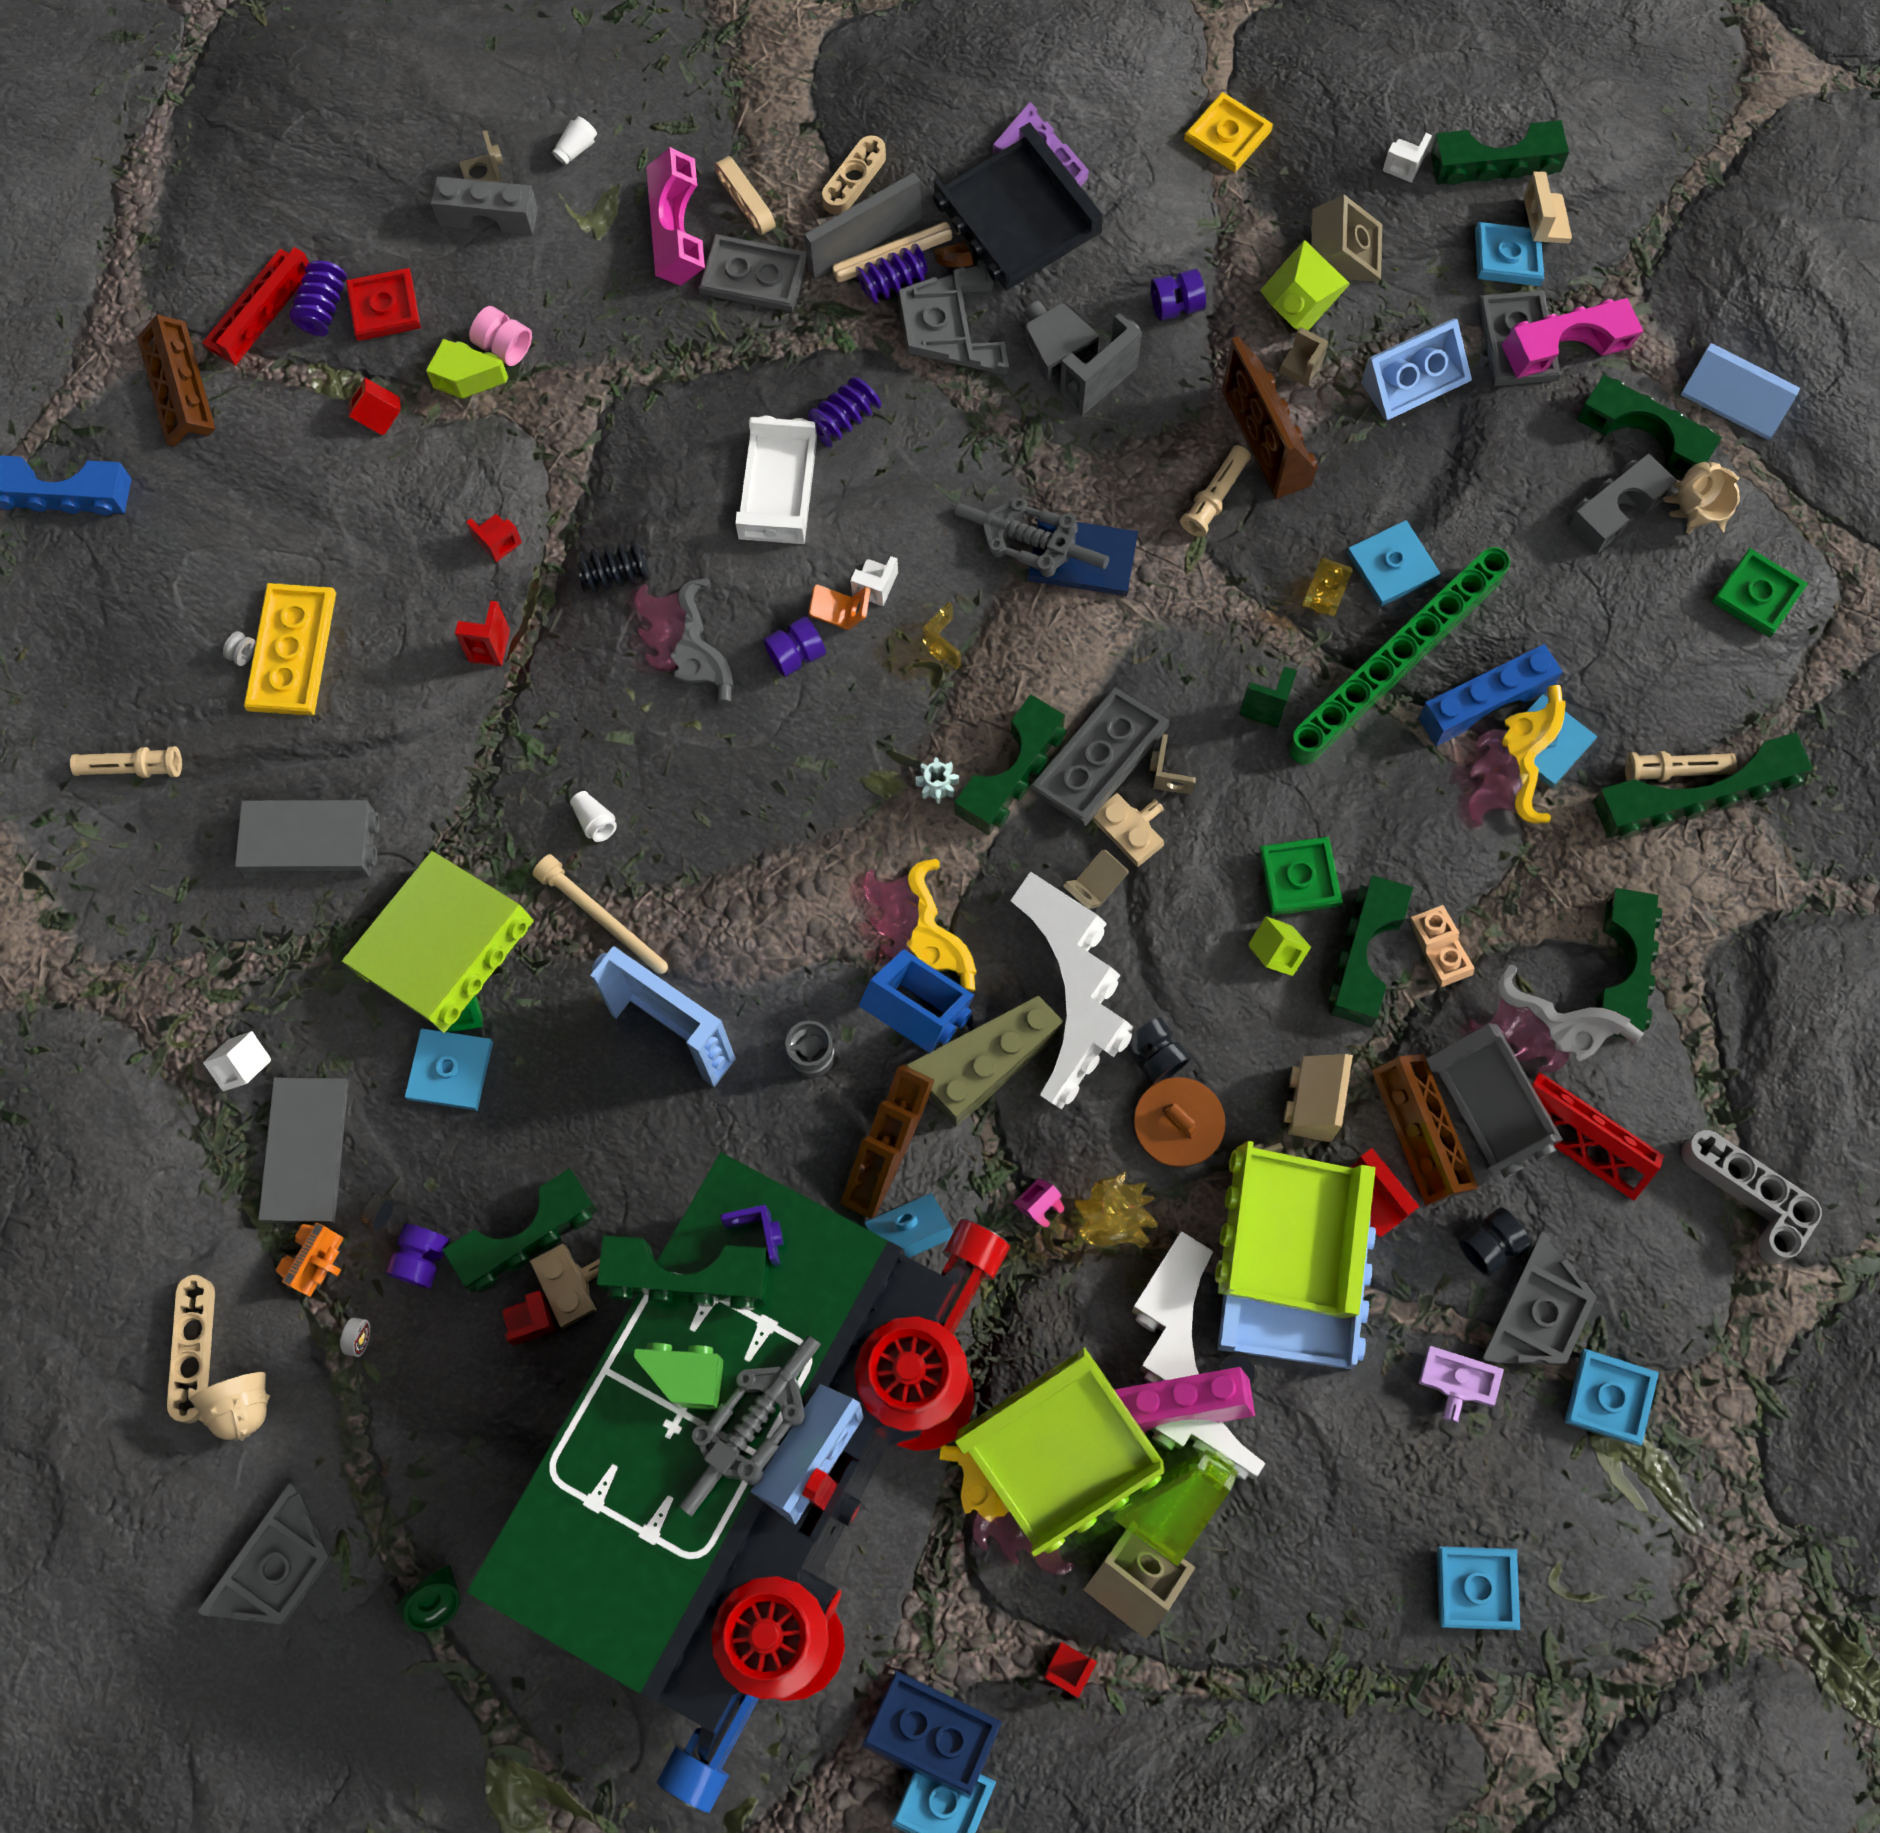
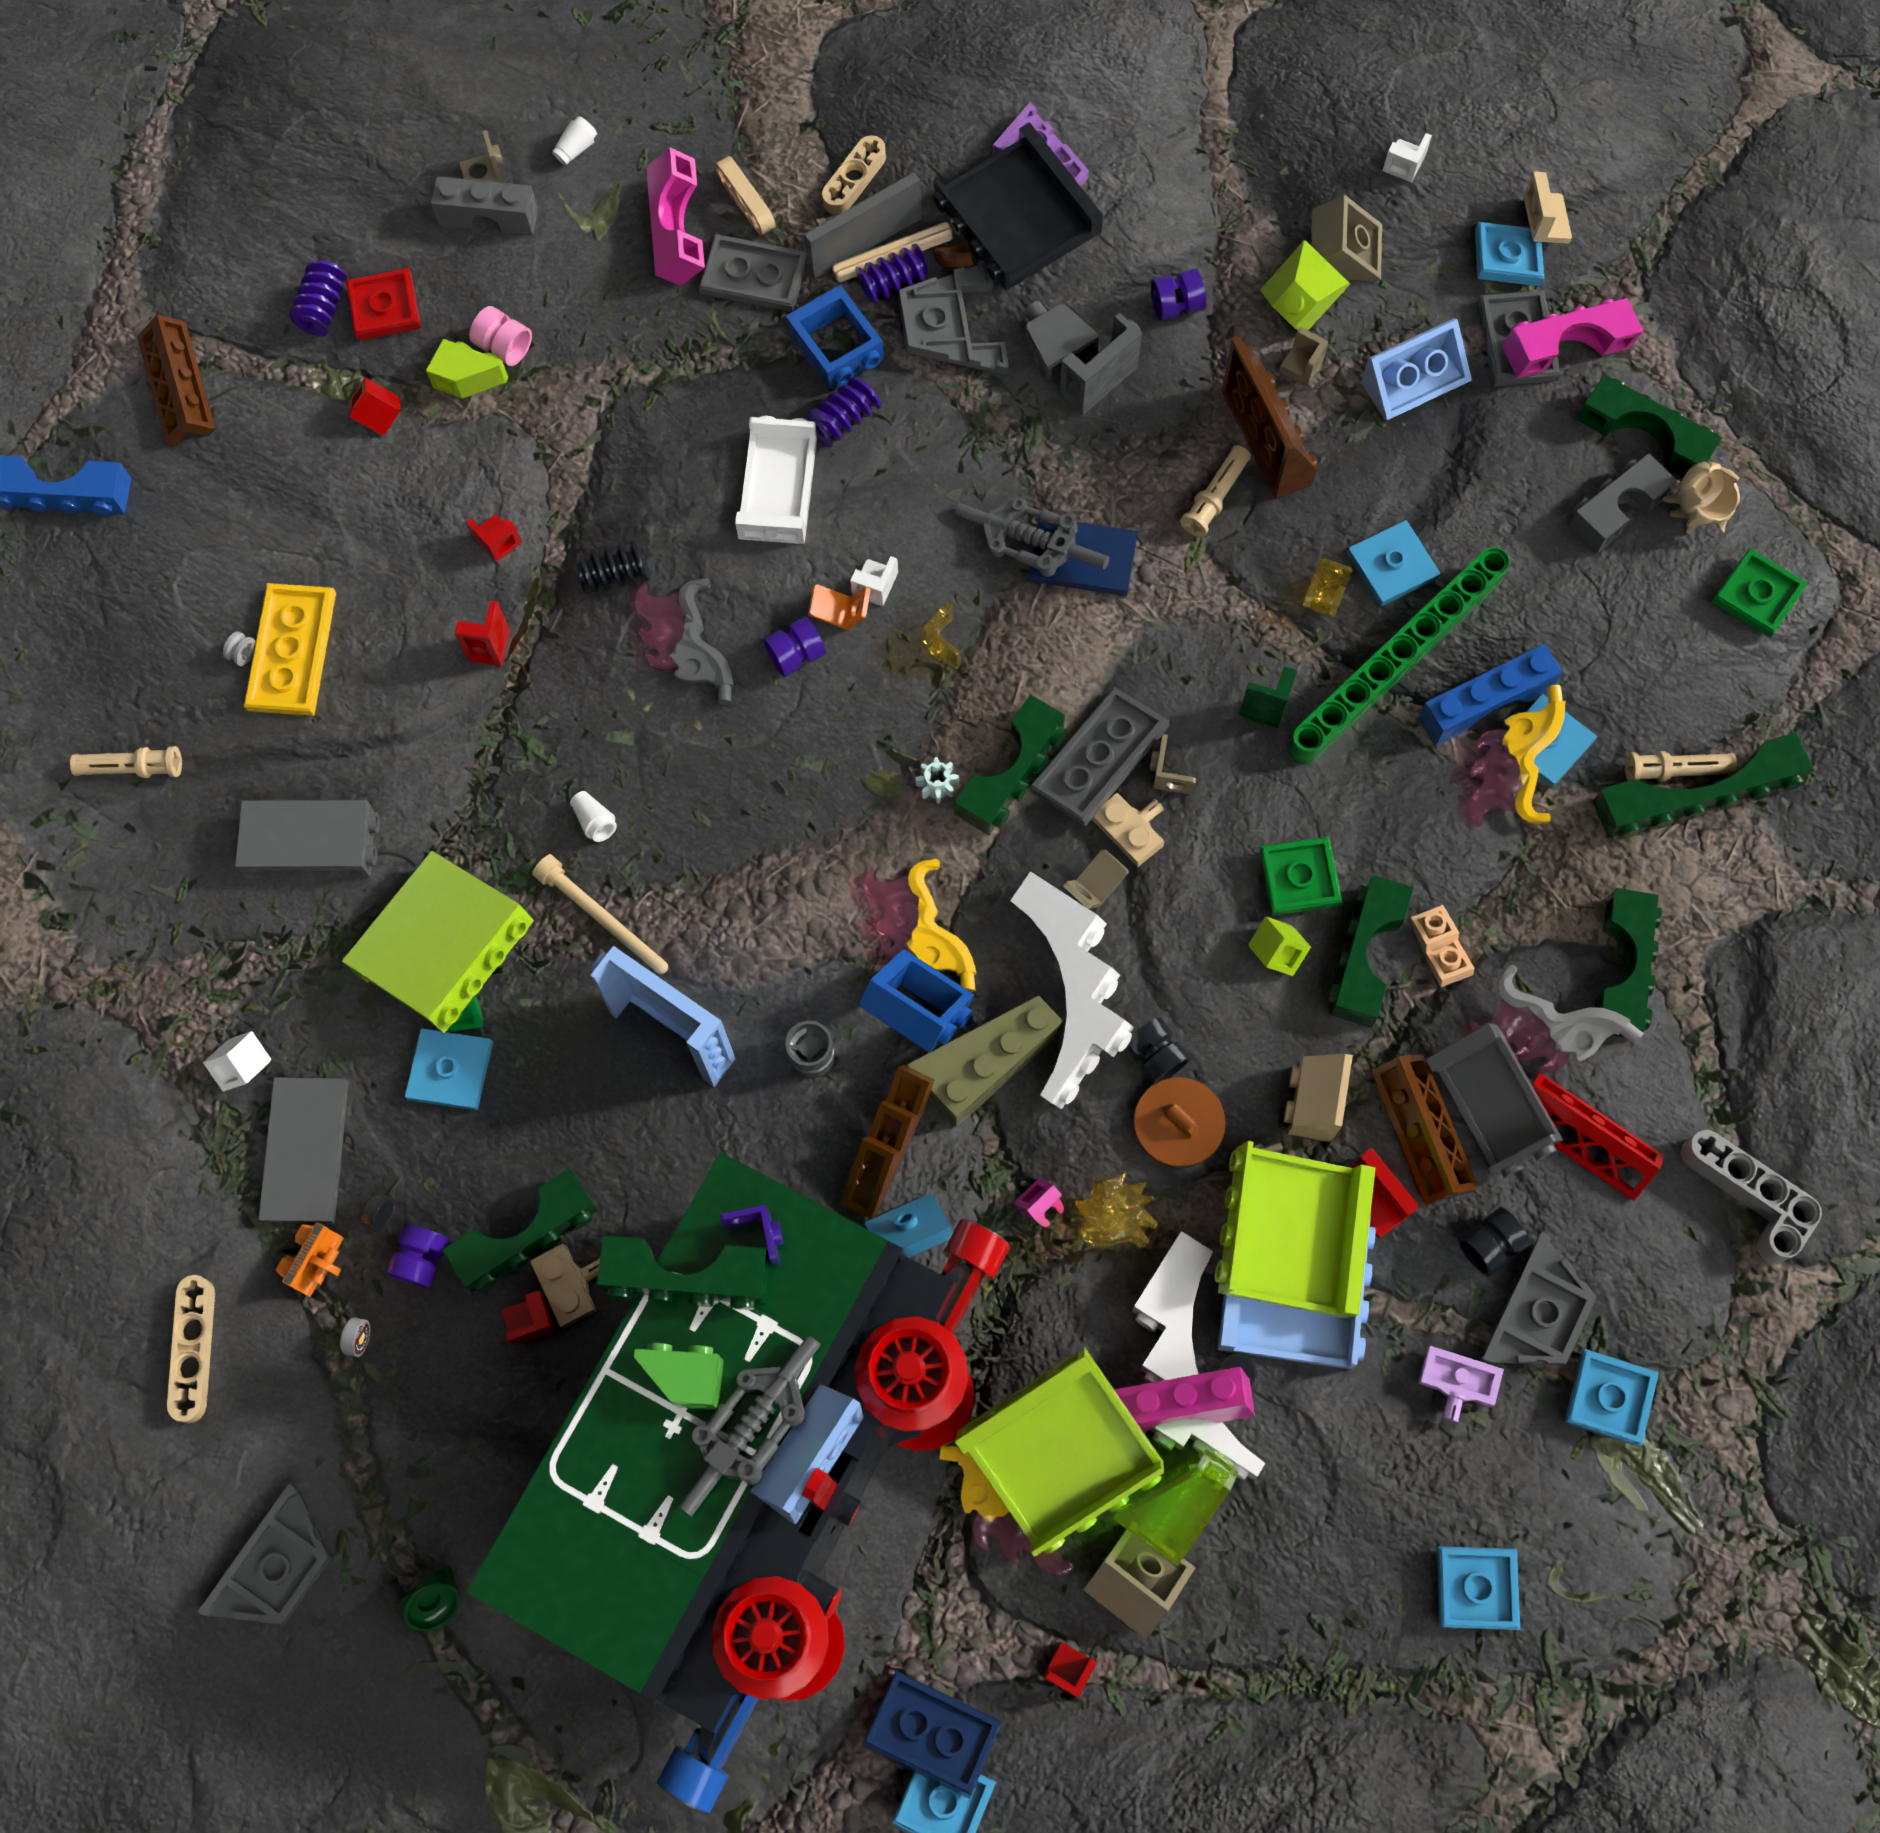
(233, 1406): tan helmet -> none
(257, 306): red fence -> none
(819, 314): none -> blue window
(1228, 132): yellow tile -> none
(1461, 158): dark green arch -> none
(1740, 391): light blue slope -> none

